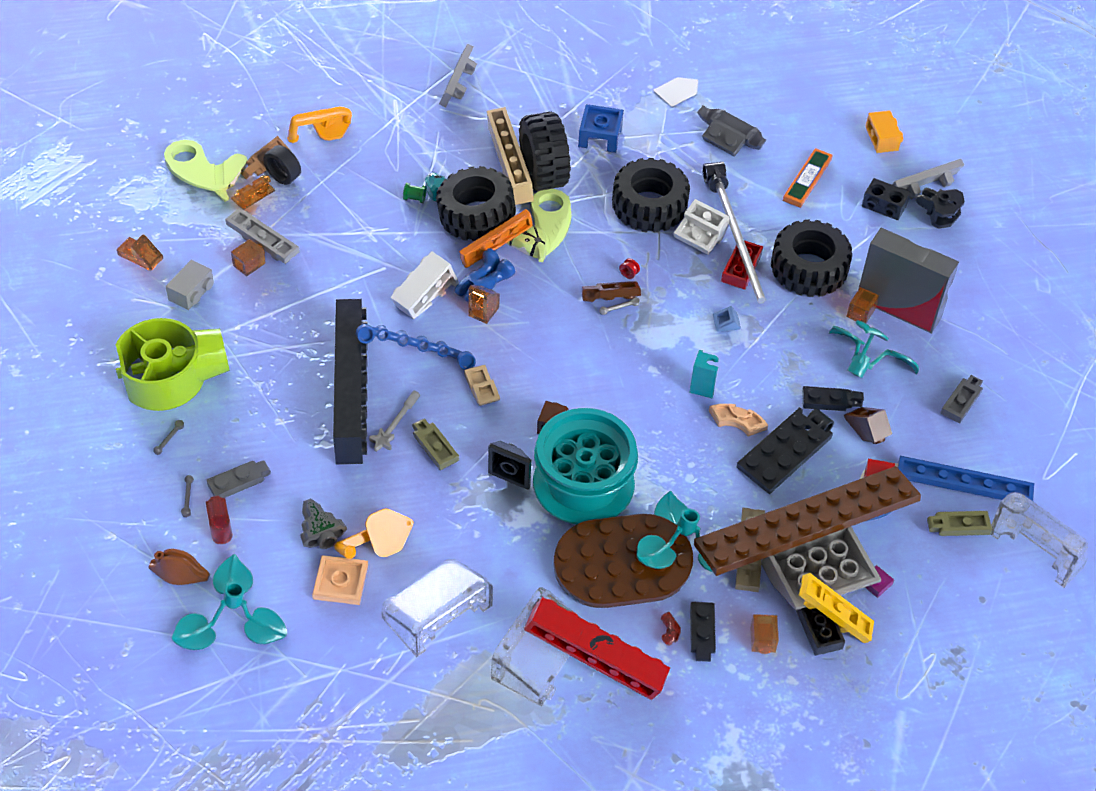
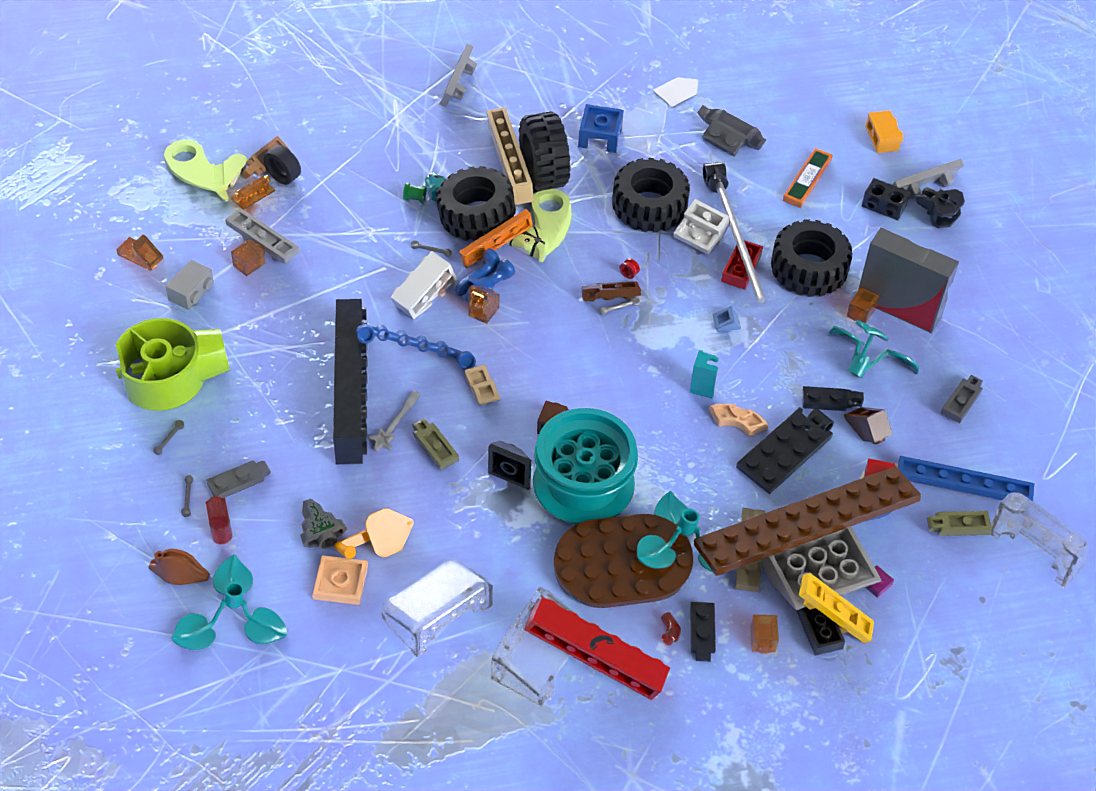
(328, 123): light orange piece -> none
(415, 245): none -> dark grey hinge

